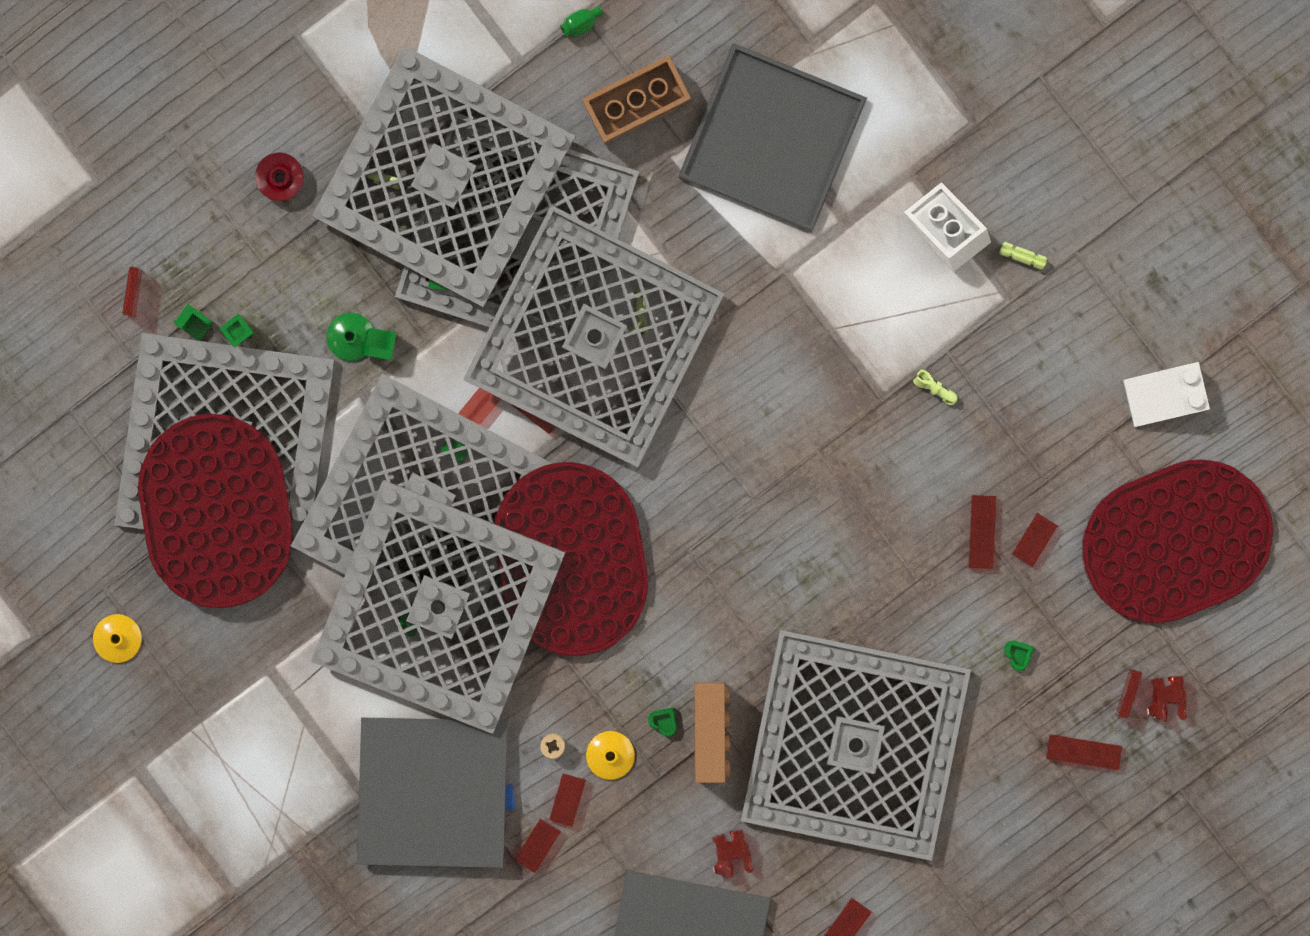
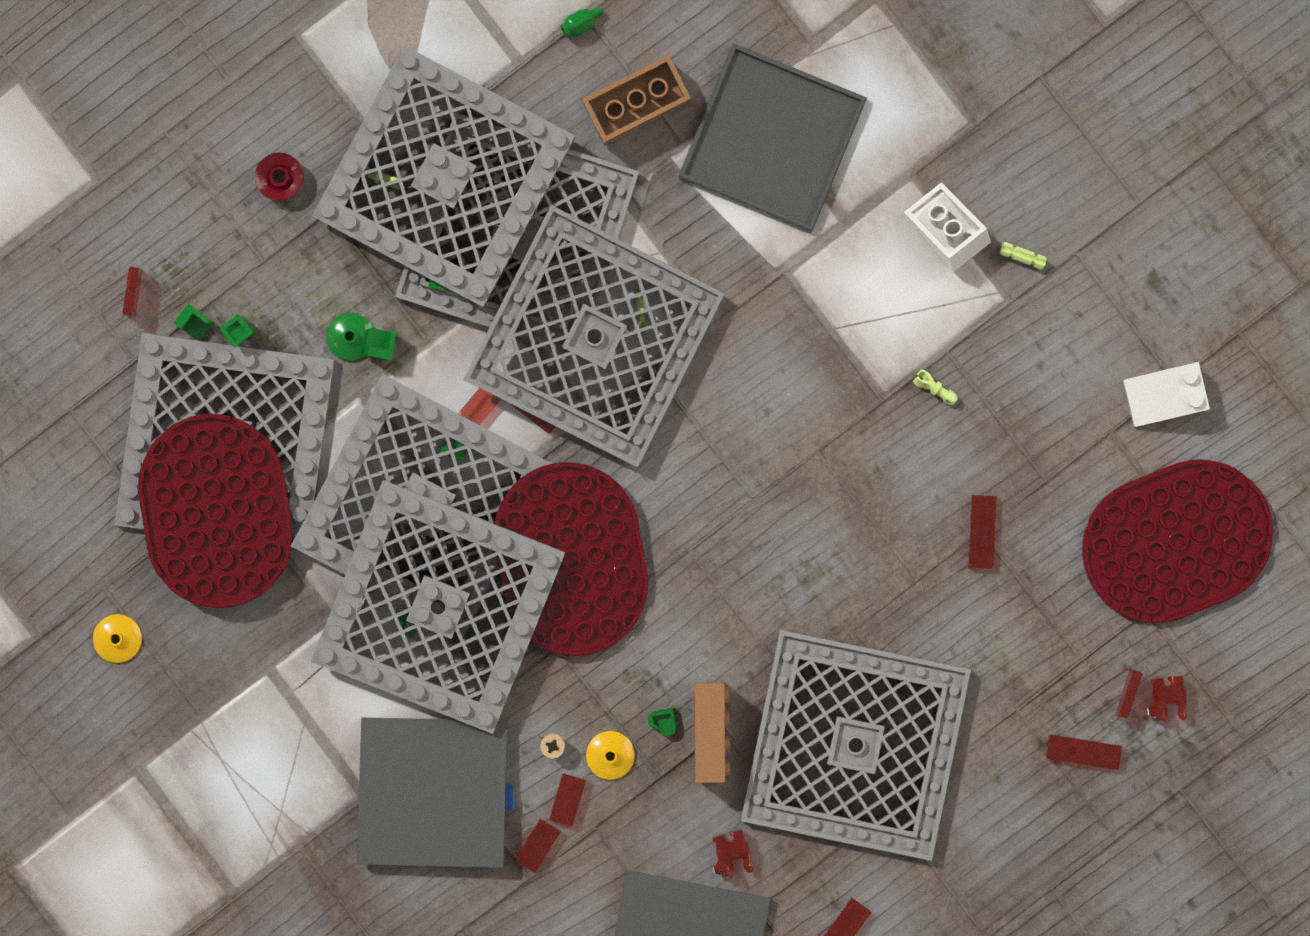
(1019, 654): green tile -> none
(1034, 539): clear red tile -> none

